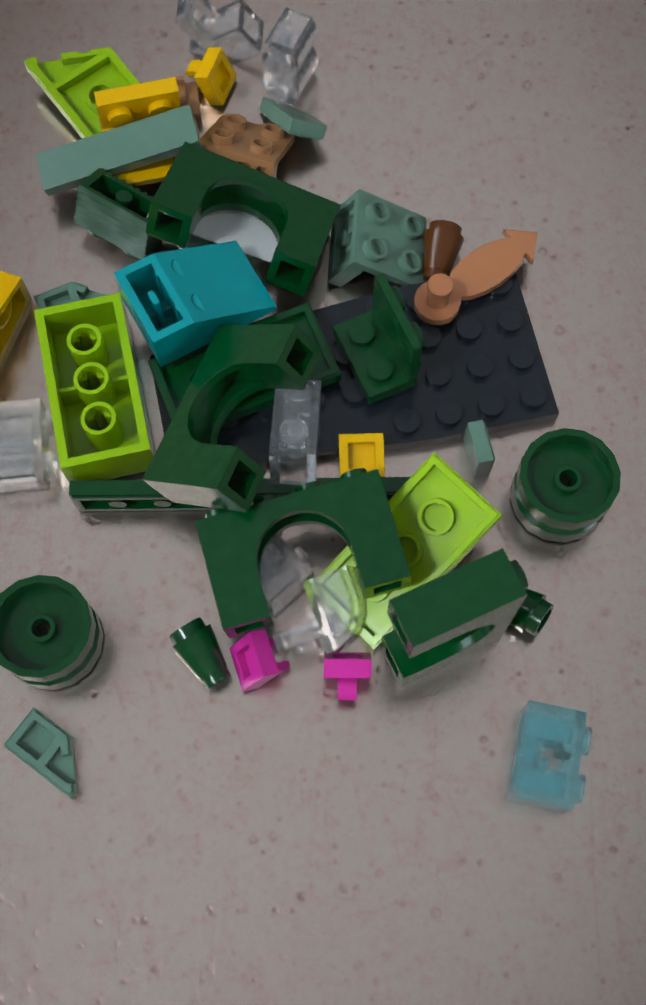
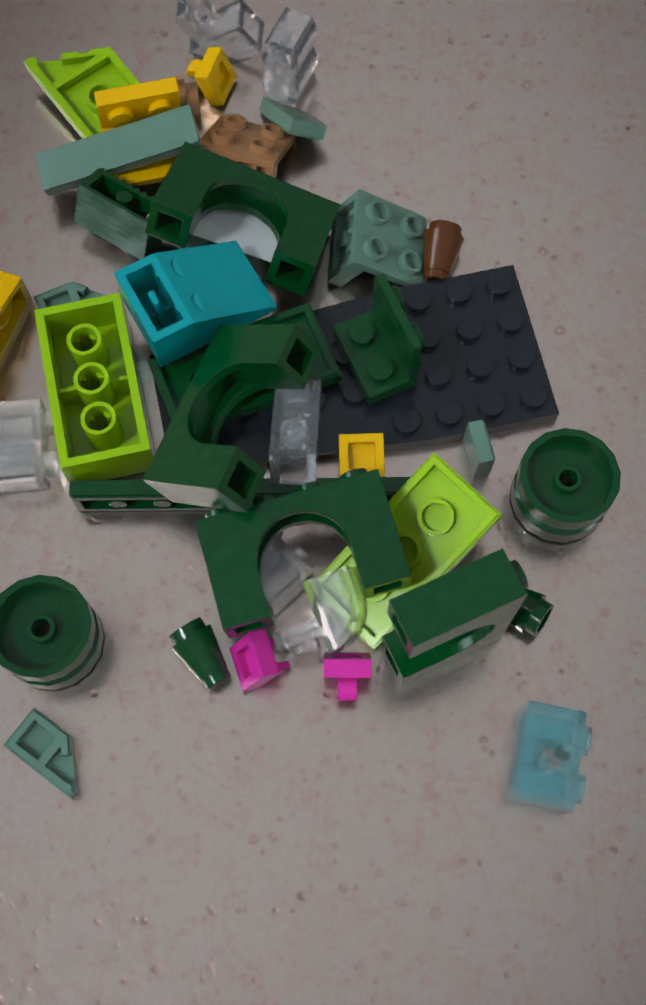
(474, 276): nougat brick -> none

